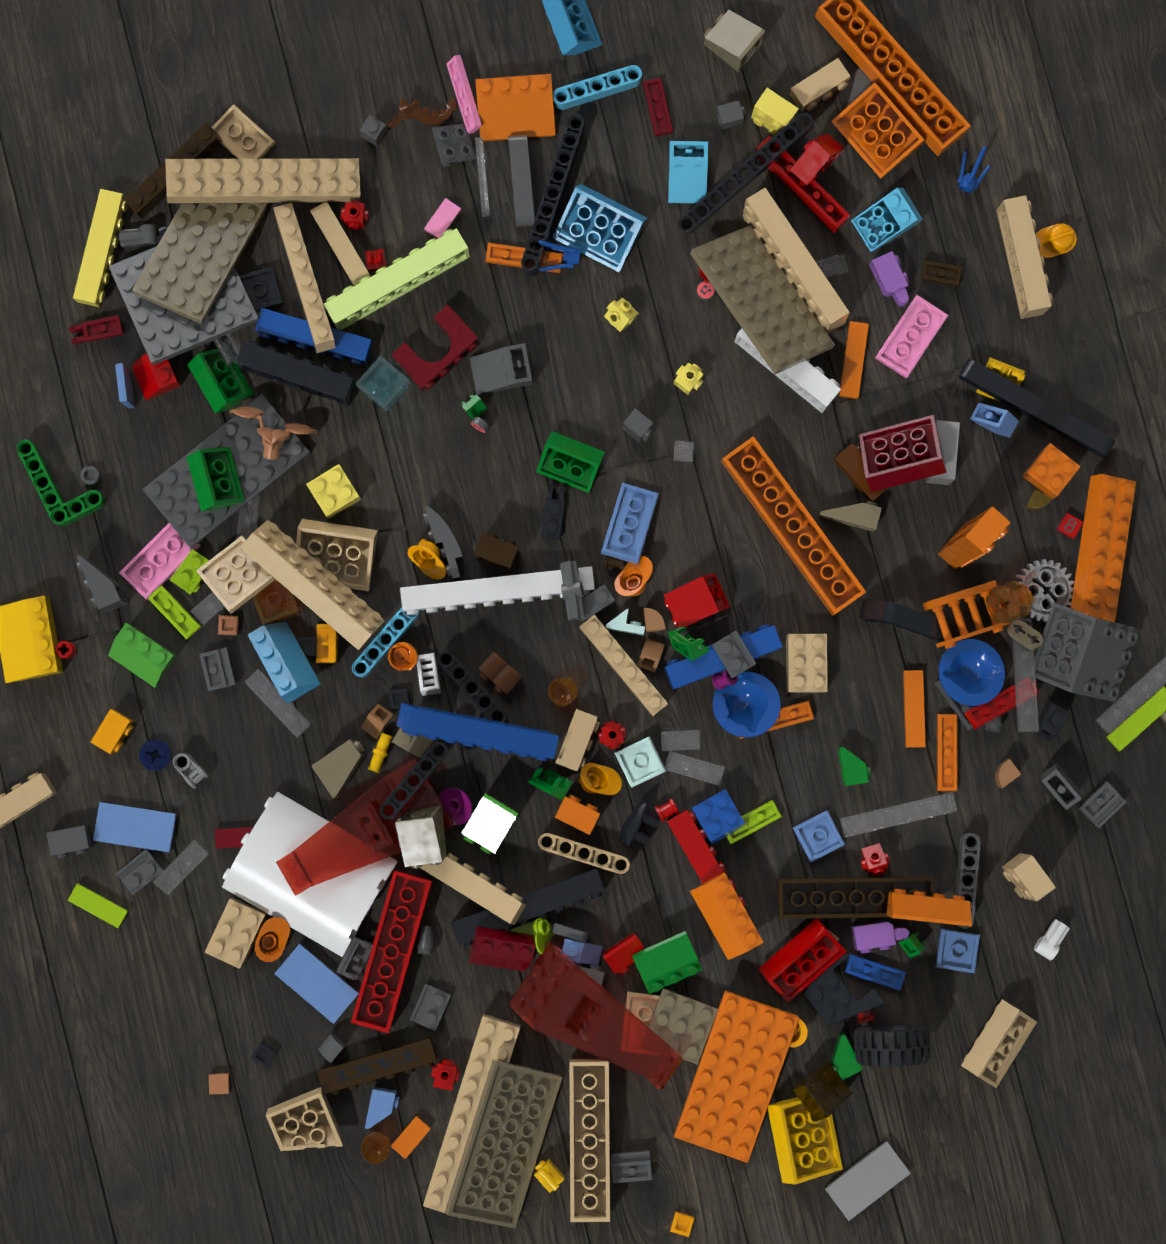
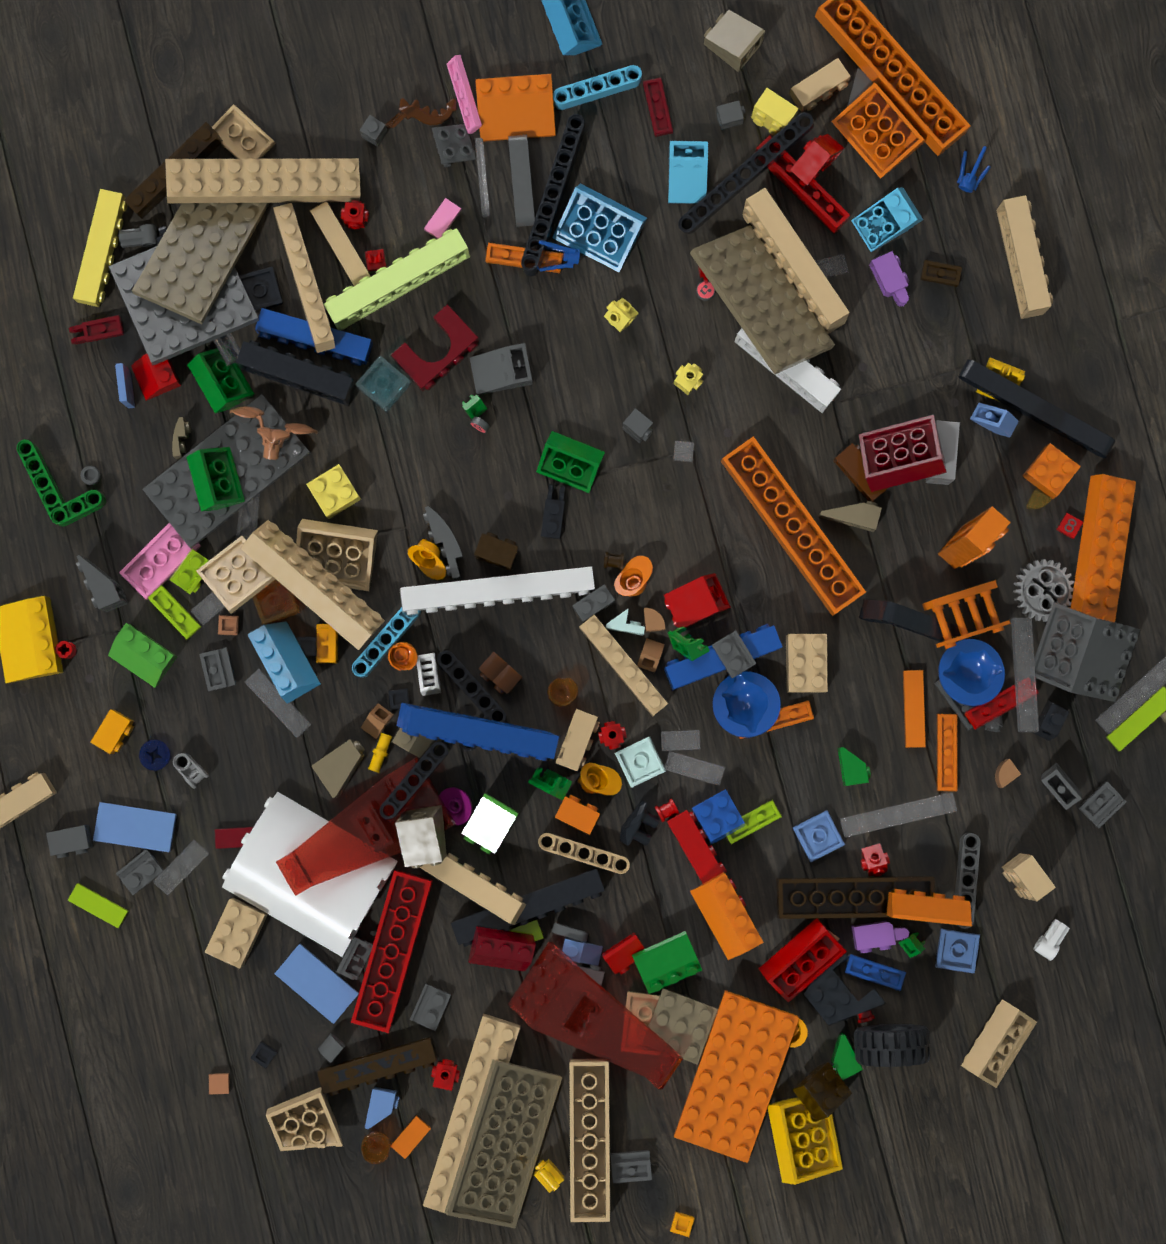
(180, 432): none -> dark tan slope
(272, 939): orange piece -> none
(425, 941): dark grey cone -> none
(543, 933): lime plate -> none
(572, 590): dark grey piece -> none
(629, 523): medium blue tile -> none
(724, 680): magenta bush -> none
(853, 360): orange tile -> none
(867, 1180): light grey tile -> none
(911, 336): bright pink tile -> none
(1009, 602): clear orange brick -> none
(1025, 634): dark tan beam -> none
(1056, 240): light orange piece -> none

